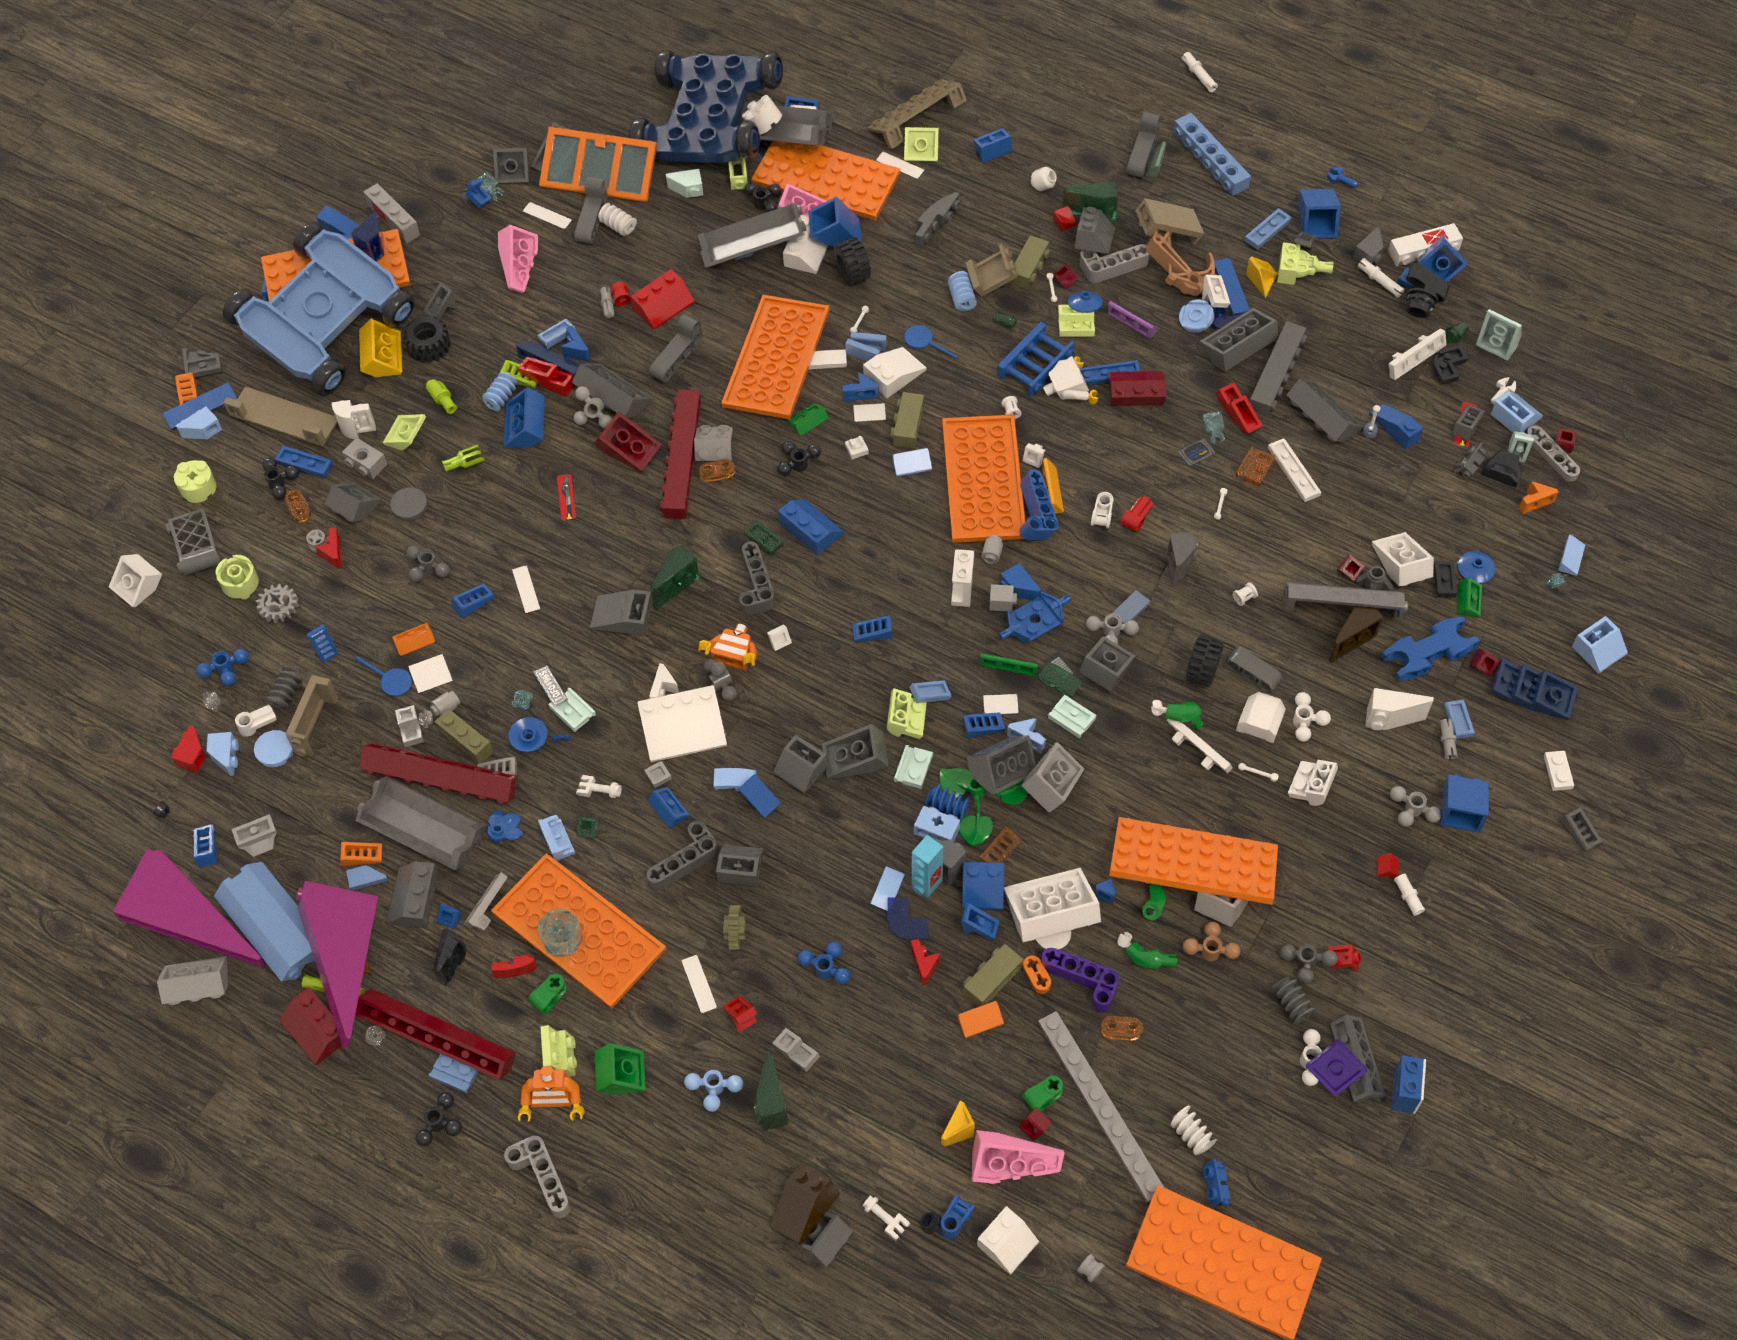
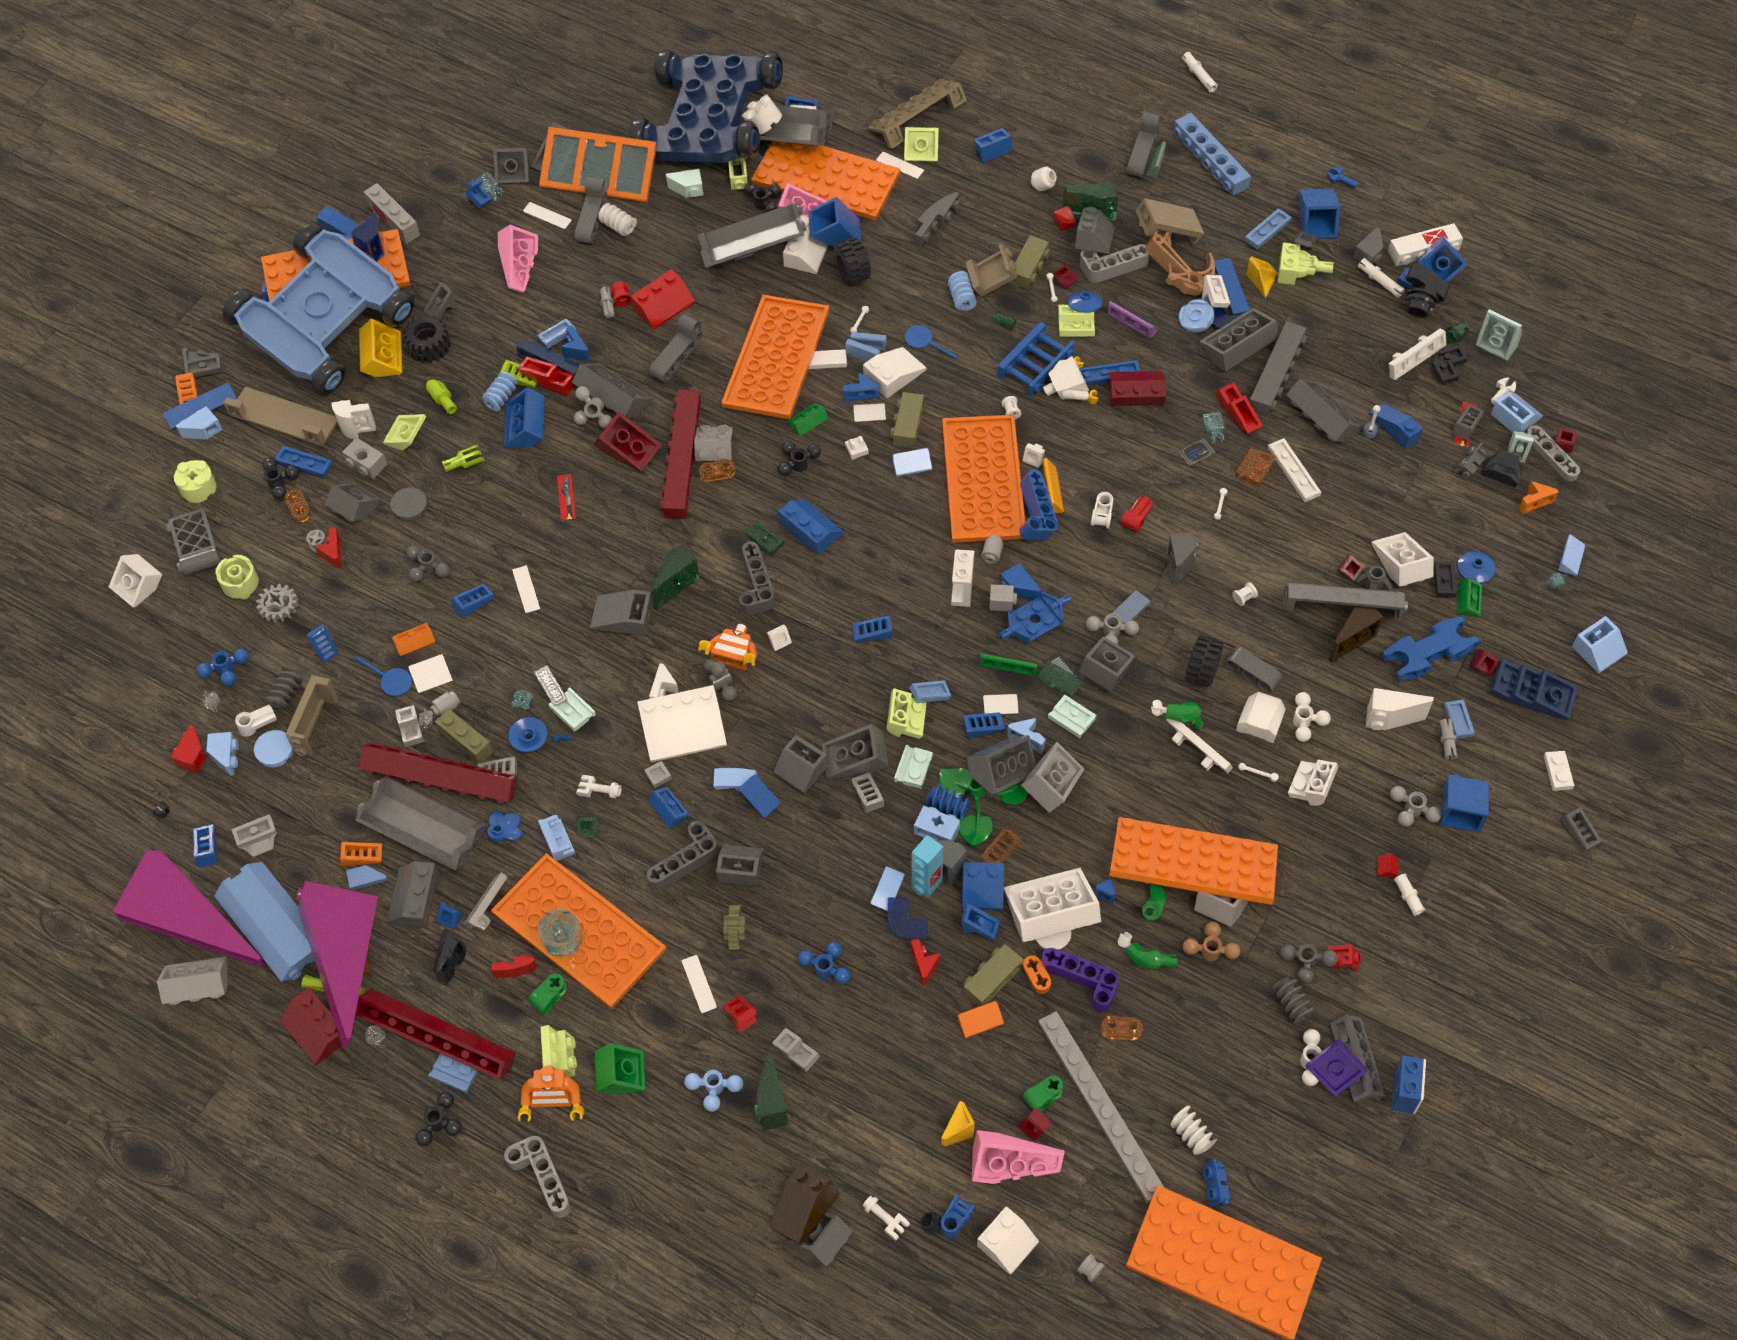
(873, 804): none -> light grey slope

